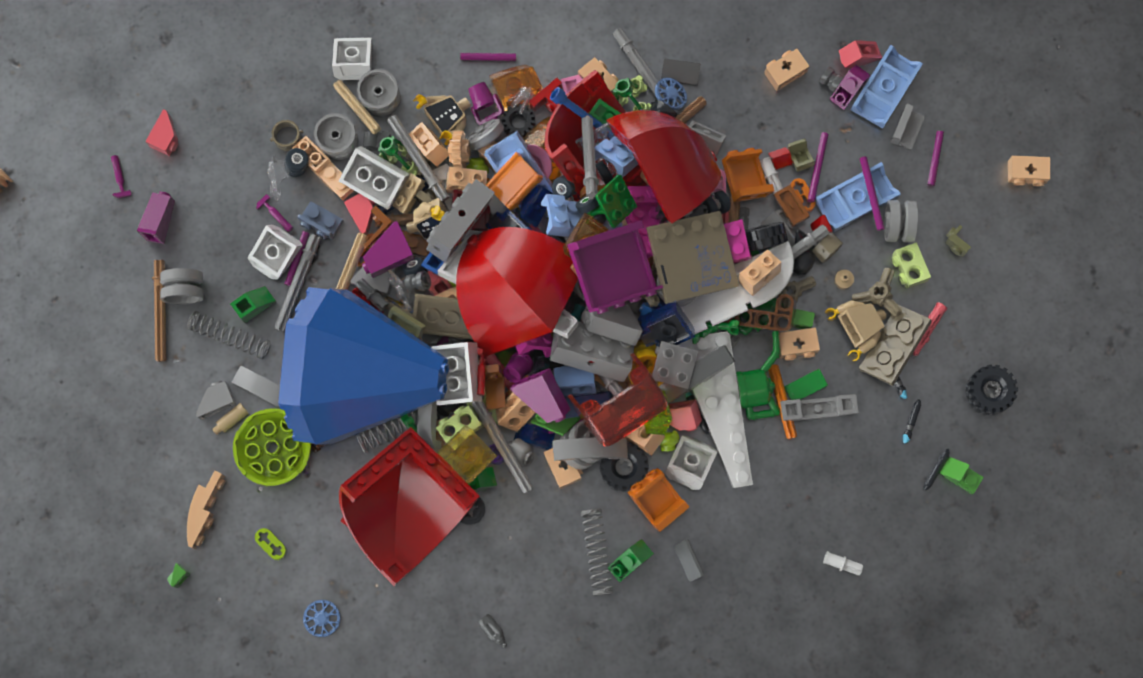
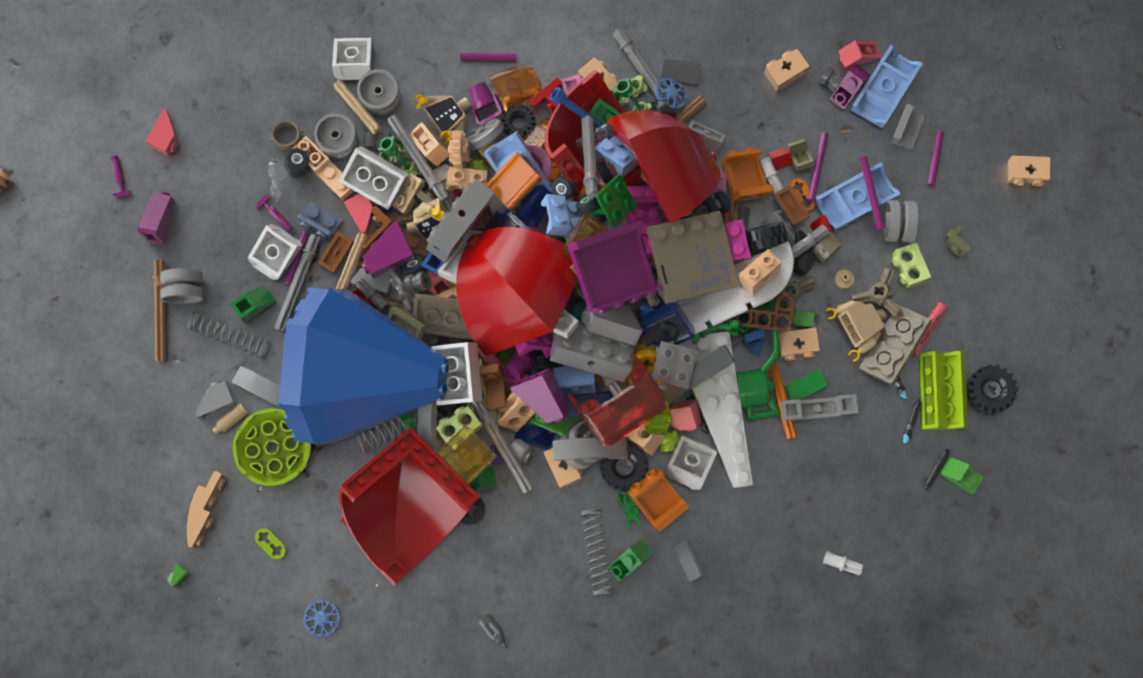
(336, 252): none -> dark orange plate
(481, 373): red piece -> none
(525, 94): clear piece -> none
(631, 508): none -> green piece
(754, 342): none -> blue tile
(943, 390): none -> lime slope

